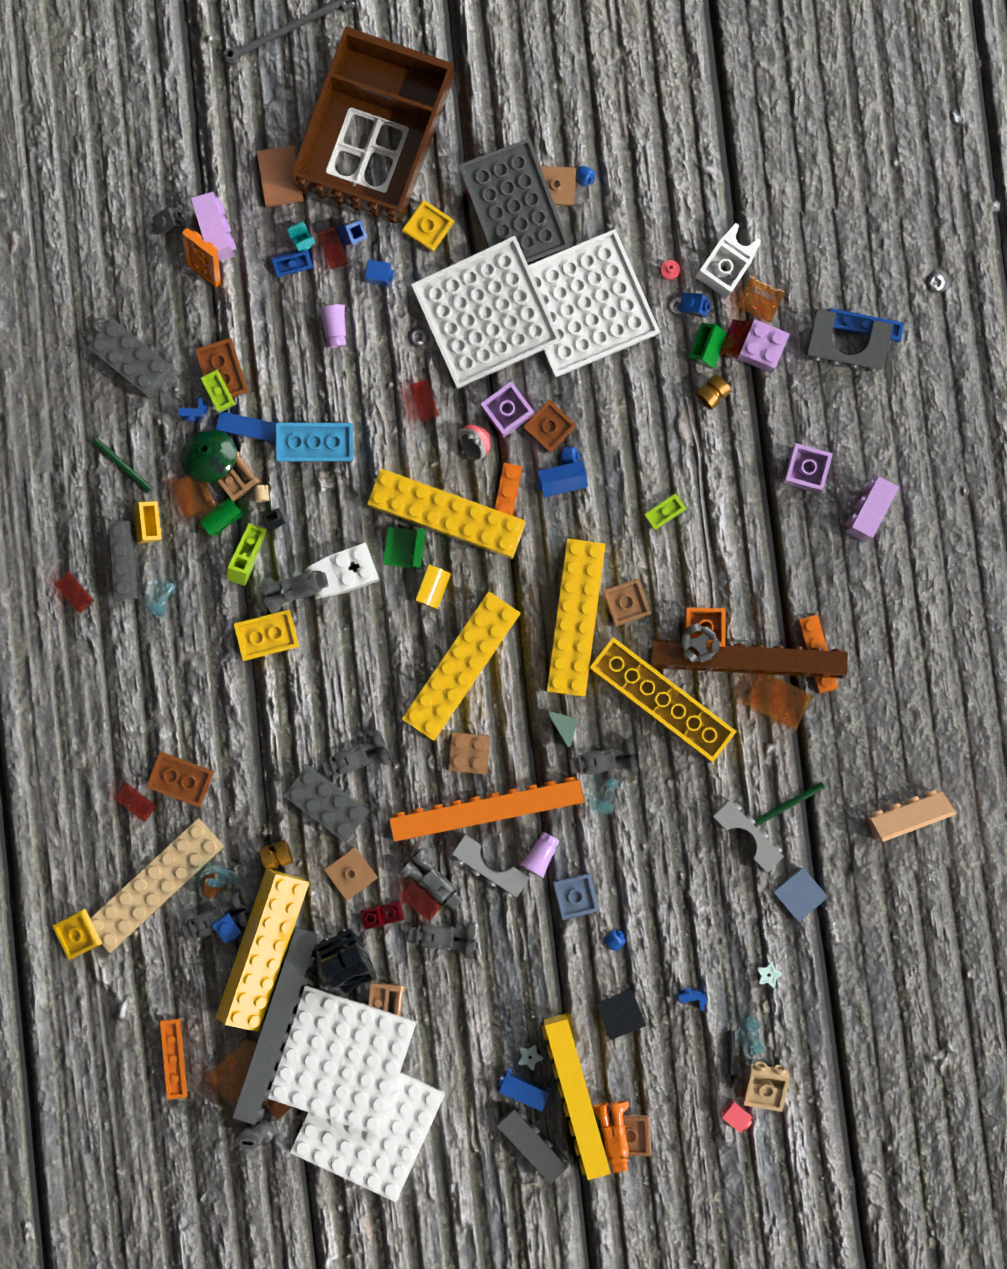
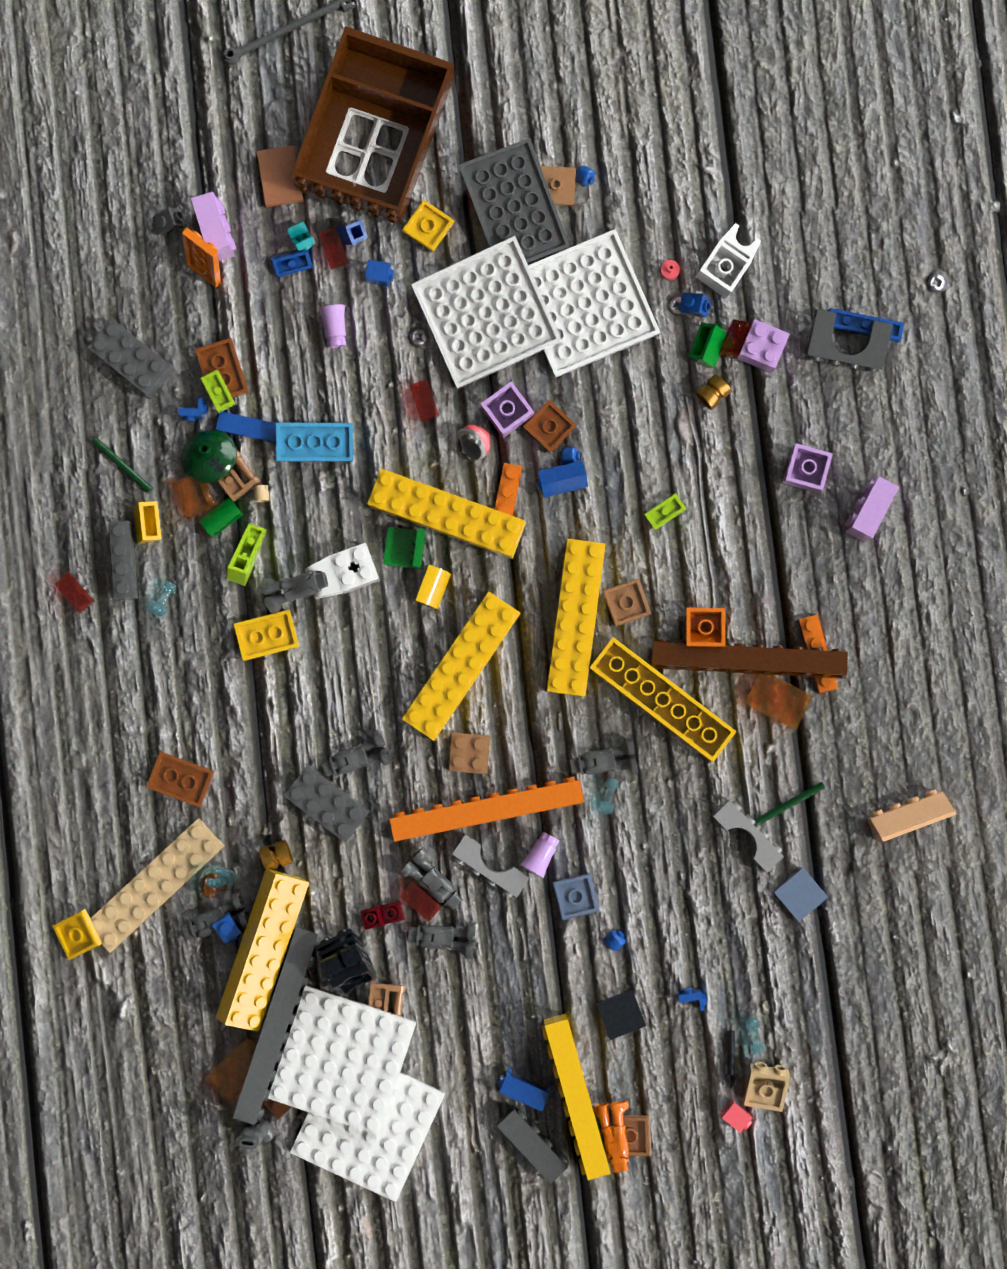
(136, 802): clear red plate -> none
(173, 1058): orange plate -> none
(273, 519): black plate -> none
(351, 873): medium nougat plate -> none
(530, 1052): light aqua plate -> none
(565, 725): sand green slope -> none
(699, 643): dark grey piece -> none
(758, 304): clear orange plate -> none
(769, 969): light aqua plate -> none

